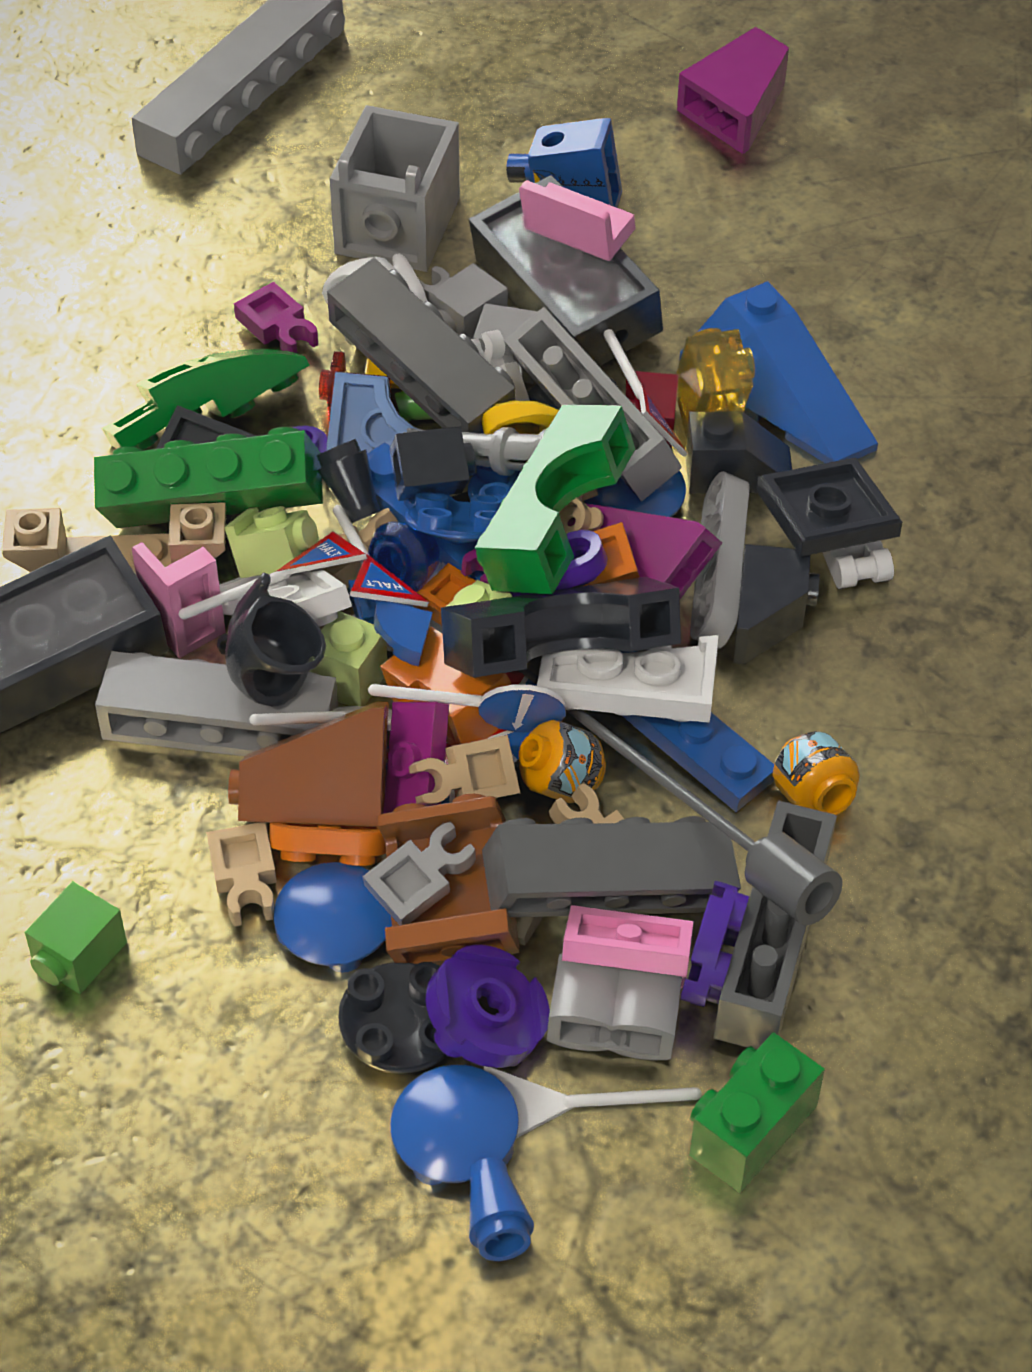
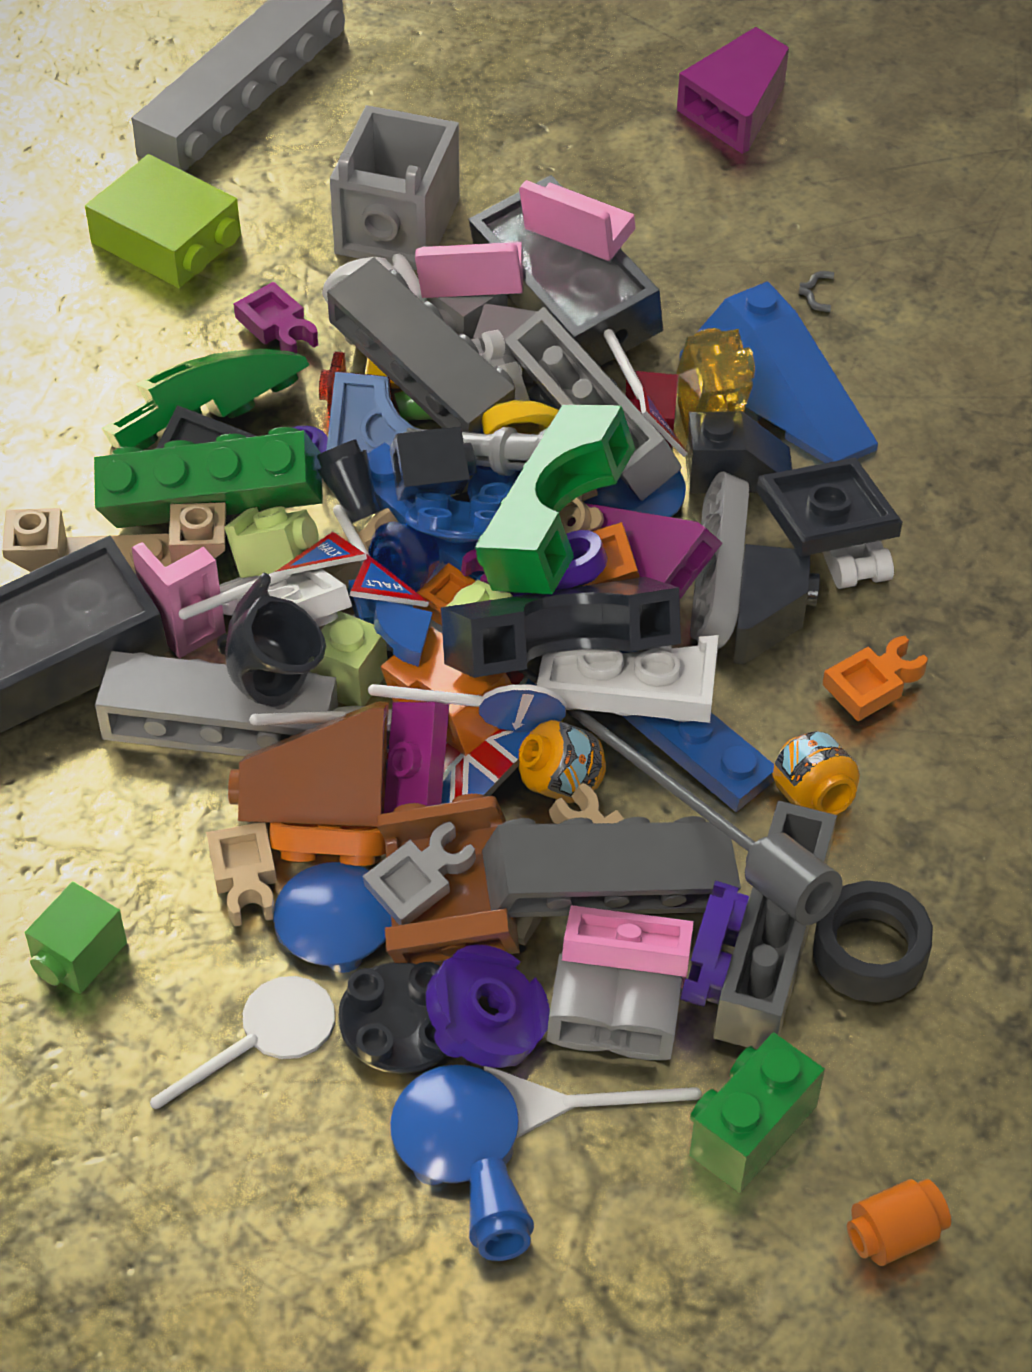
(163, 220): none -> lime brick
(280, 1019): none -> white piece
(470, 269): none -> bright pink panel
(473, 768): tan plate -> none
(576, 155): blue torso -> none
(804, 290): none -> dark grey piece
(870, 980): none -> black tyre
(873, 681): none -> orange plate
(898, 1221): none -> orange brick

